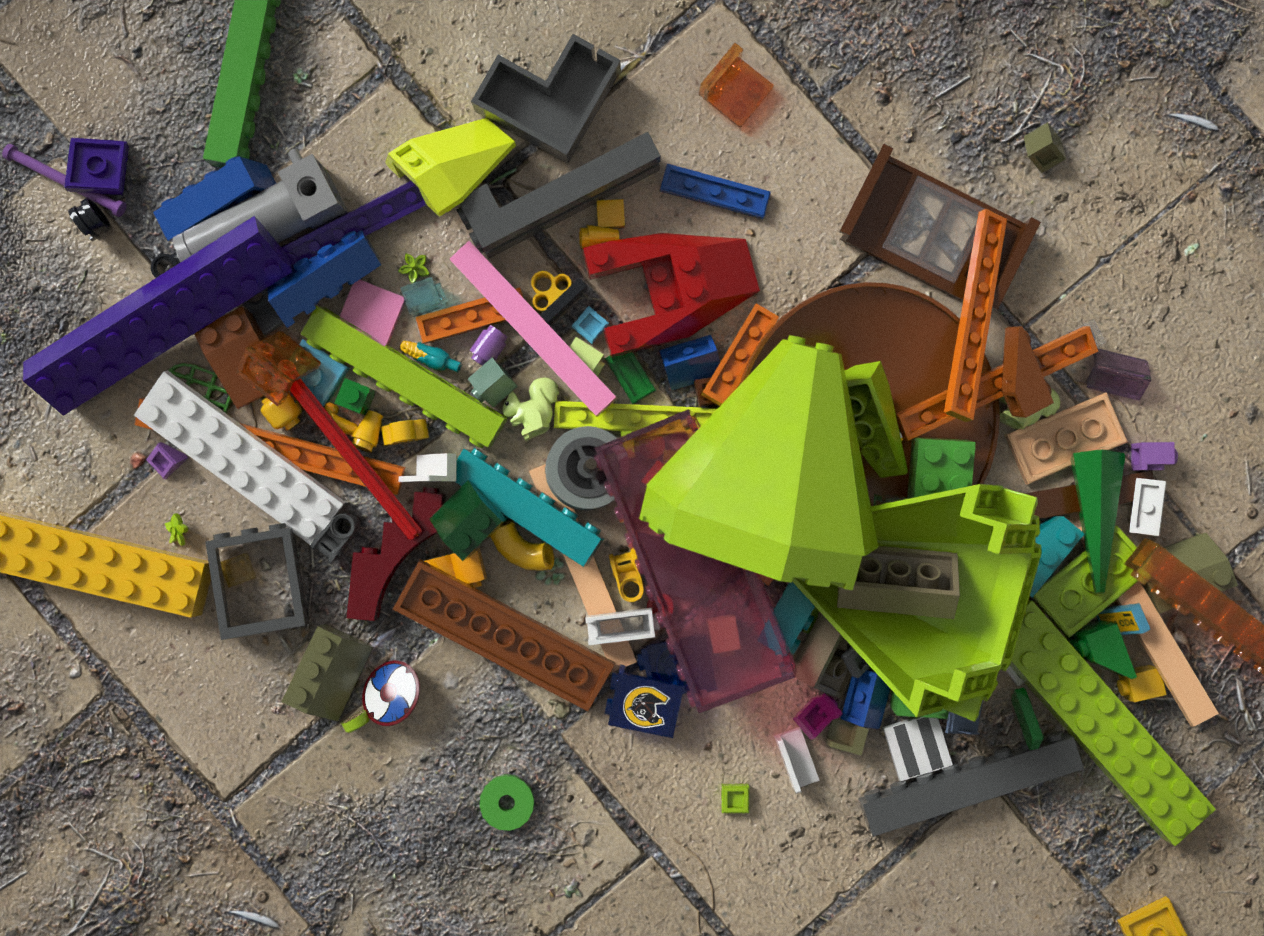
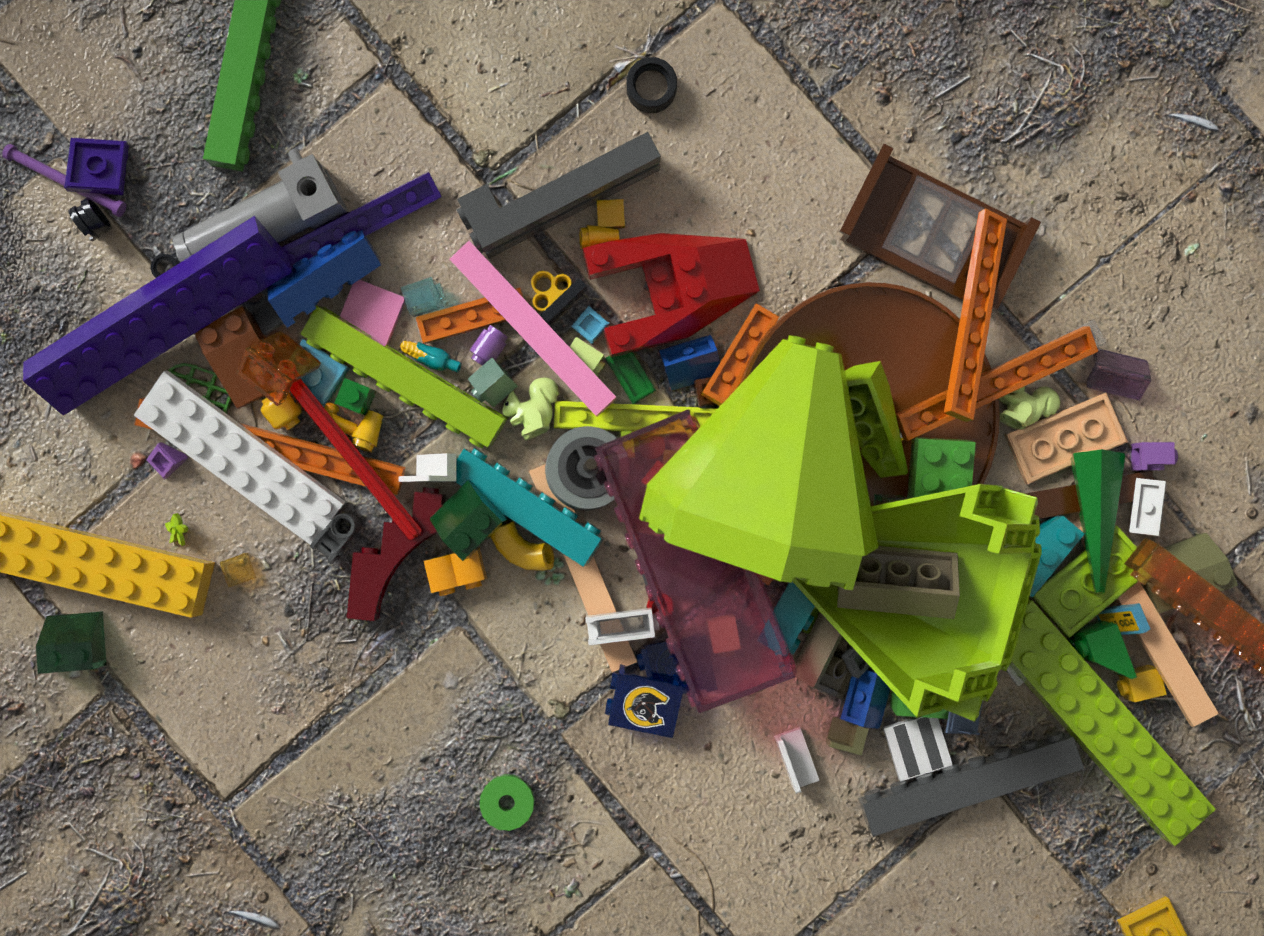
(71, 643): none -> clear green slope
(214, 194): blue wedge -> none
(294, 573): dark grey window -> none
(327, 673): olive slope -> none
(355, 721): lime tile -> none
(391, 693): shield -> none
(404, 432): yellow piece -> none
(414, 267): lime plant -> none
(451, 161): neon yellow wedge -> none
(503, 635): dark orange plate -> none
(552, 111): dark grey piece -> none
(626, 573): yellow piece -> none
(651, 64): none -> black tyre
(715, 191): blue tile -> none
(735, 87): clear orange bracket -> none
(735, 798): lime tile -> none
(817, 715): magenta bracket -> none
(1022, 378): dark orange slope -> none
(1027, 718): green tile -> none
(1044, 147): olive panel -> none

